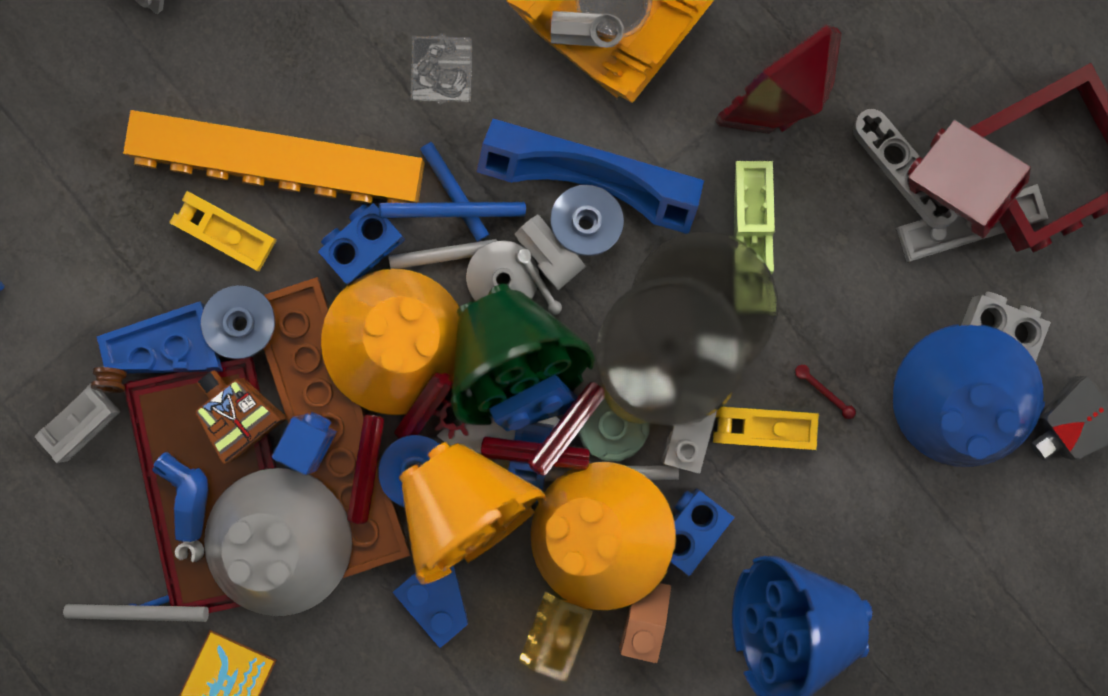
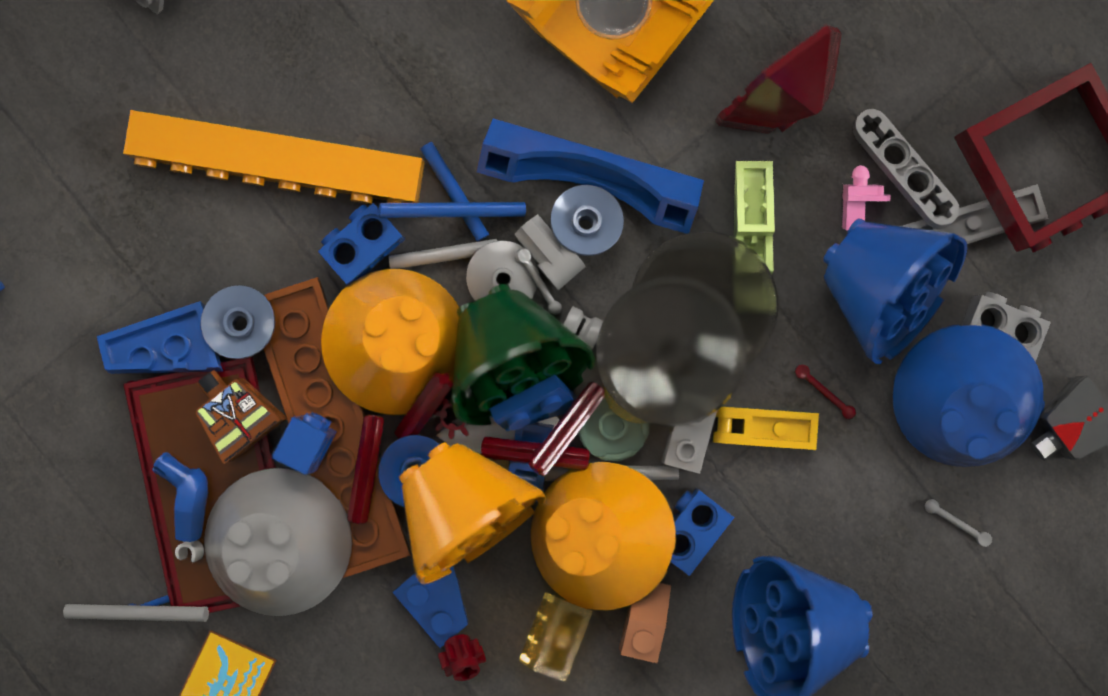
(77, 424): light grey hinge -> none
(108, 380): reddish brown bush -> none
(224, 232): yellow plate -> none
(441, 69): clear piece -> none
(461, 657): none -> dark red gear
(581, 29): light grey piece -> none
(590, 329): none -> light grey wheel
(856, 194): none -> bright pink piece
(891, 281): none -> blue cone
(969, 176): panel -> none
(982, 538): none -> light grey hinge

